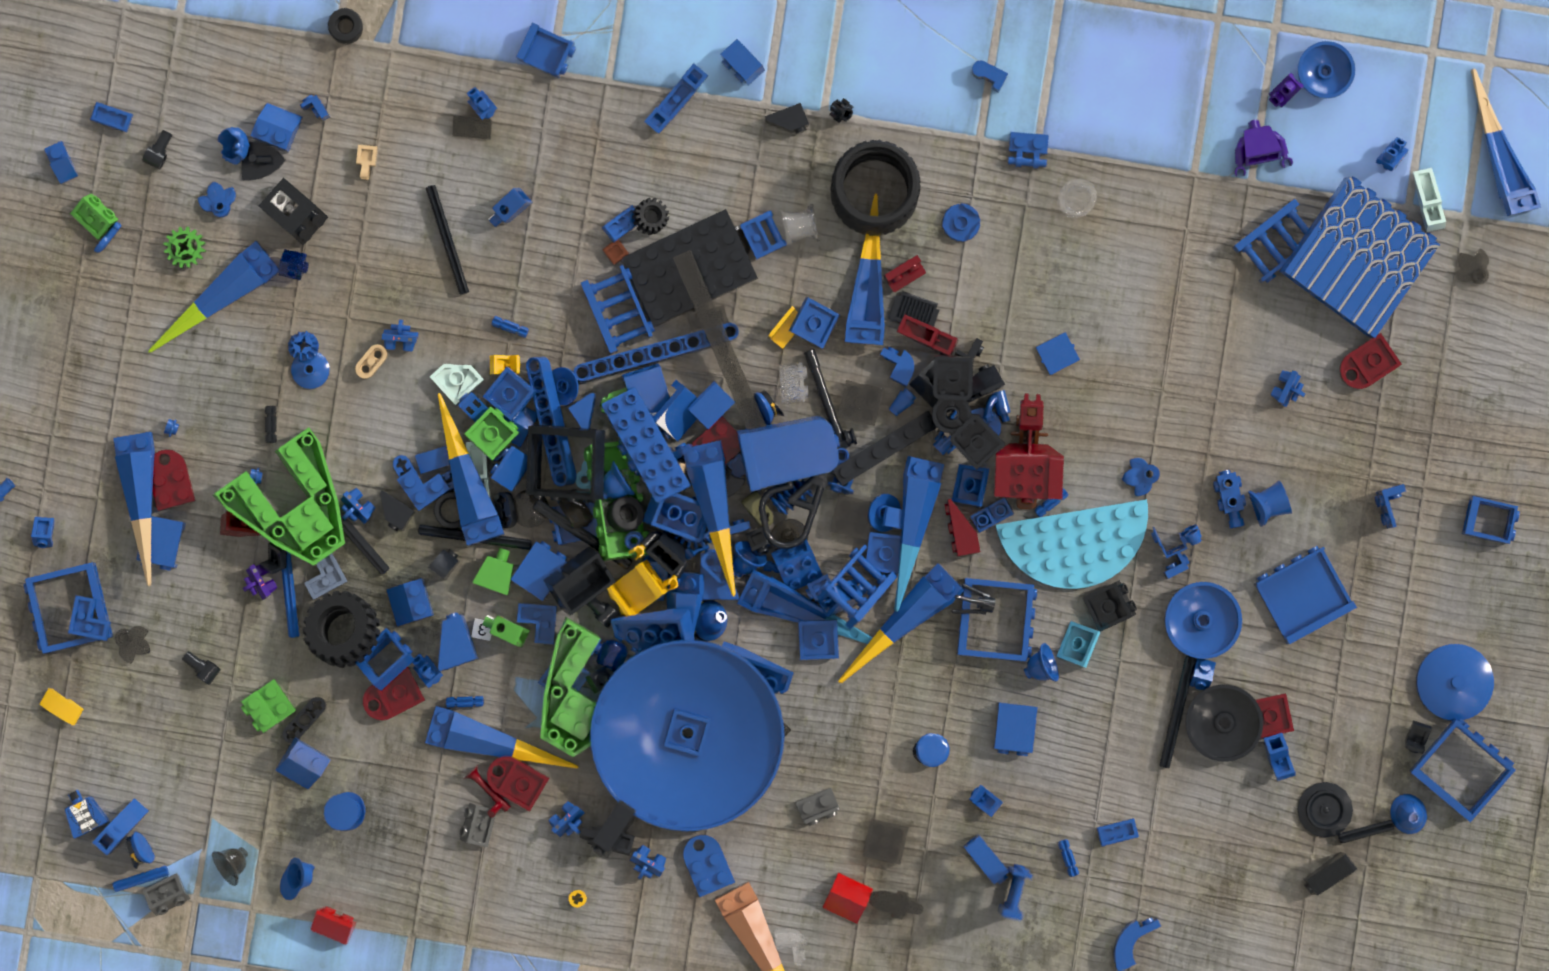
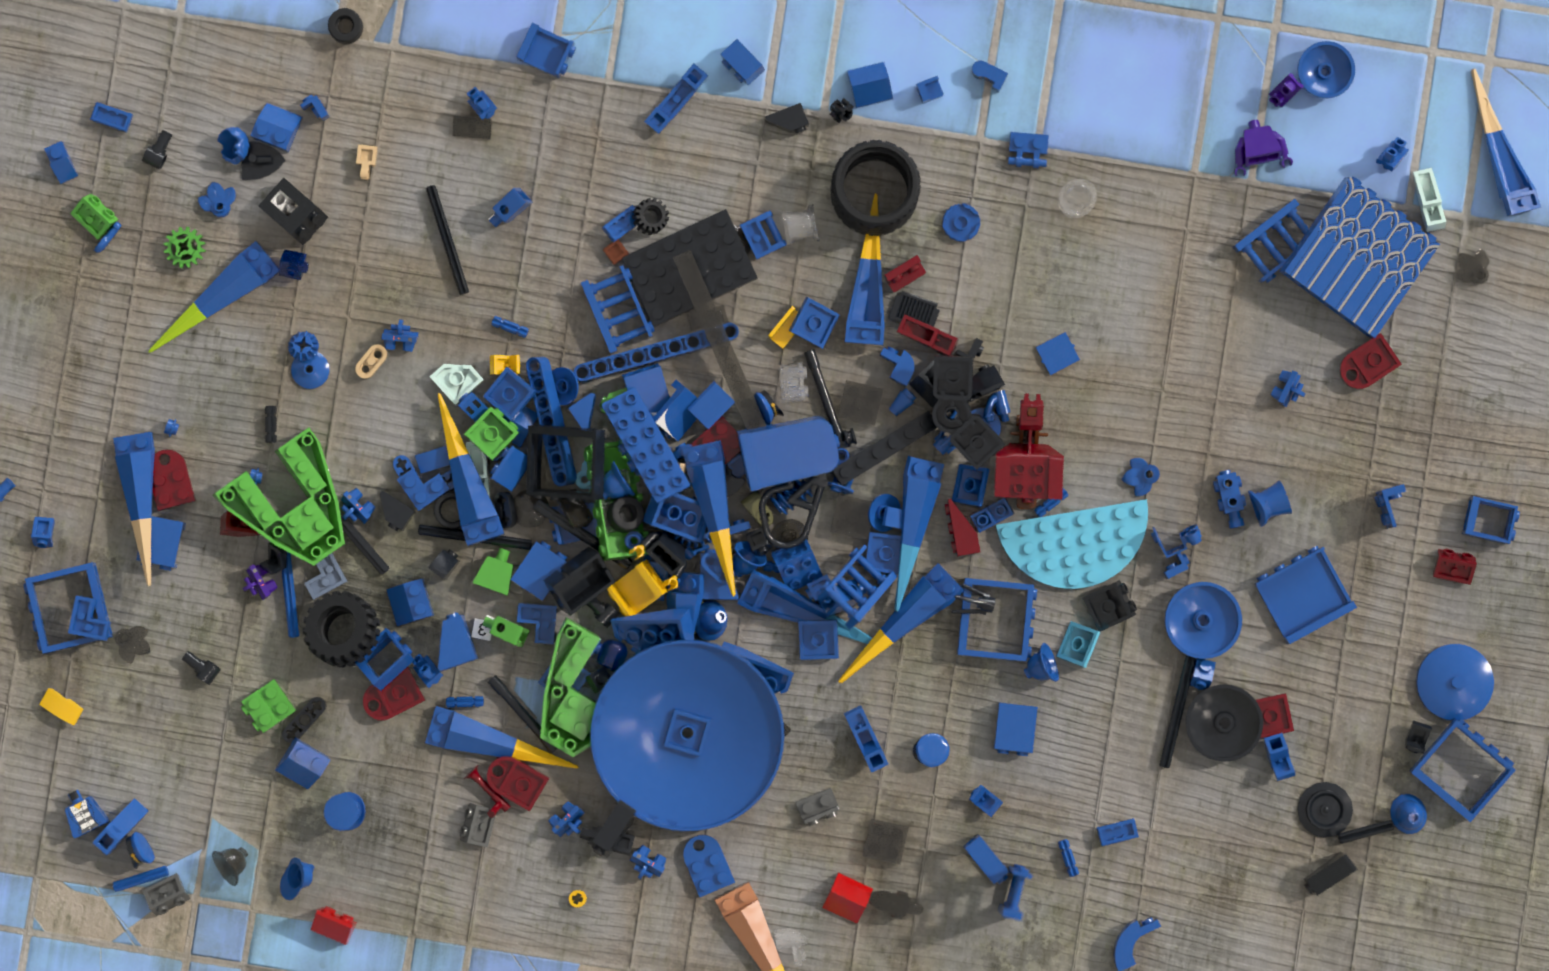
(501, 689): none -> black piece
(866, 739): none -> blue arch
(870, 84): none -> blue slope
(929, 89): none -> blue panel
(1455, 566): none -> dark red bracket

